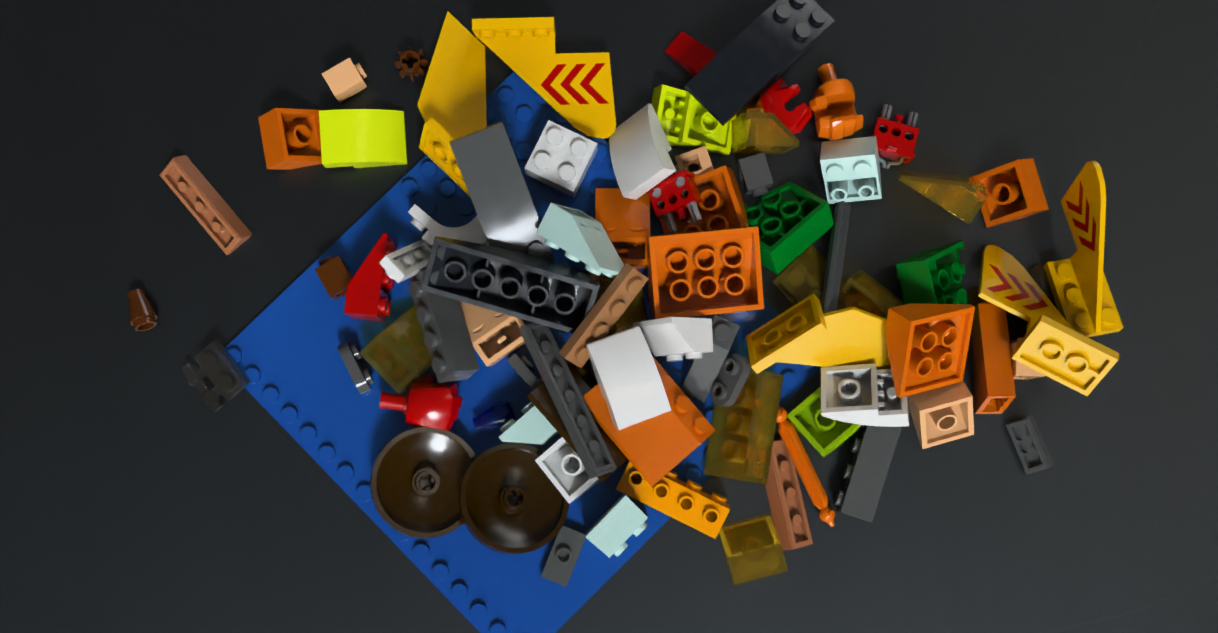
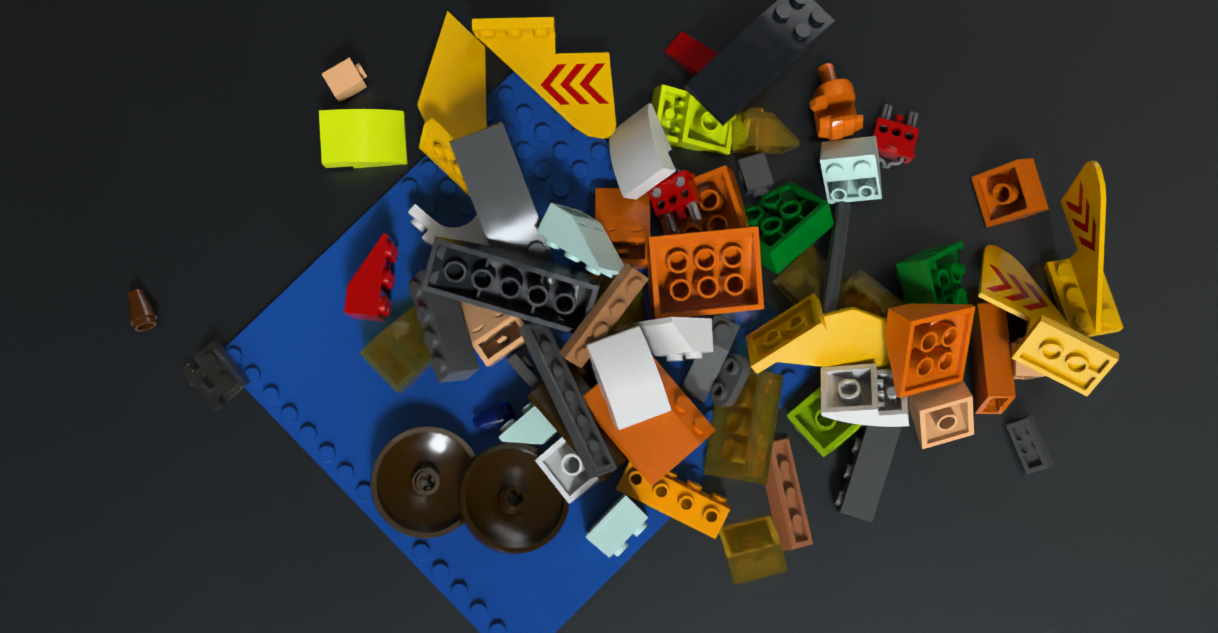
(205, 204): nougat slope -> none
(291, 138): orange slope -> none
(334, 276): reddish brown brick -> none
(361, 377): dark grey plate -> none
(405, 61): reddish brown gear -> none
(406, 261): white plate -> none
(427, 403): red piece -> none
(561, 158): white brick -> none
(563, 555): dark grey plate -> none
(696, 157): light nougat brick -> none
(774, 99): red piece -> none
(804, 467): orange wheel -> none
(952, 192): clear yellow slope -> none

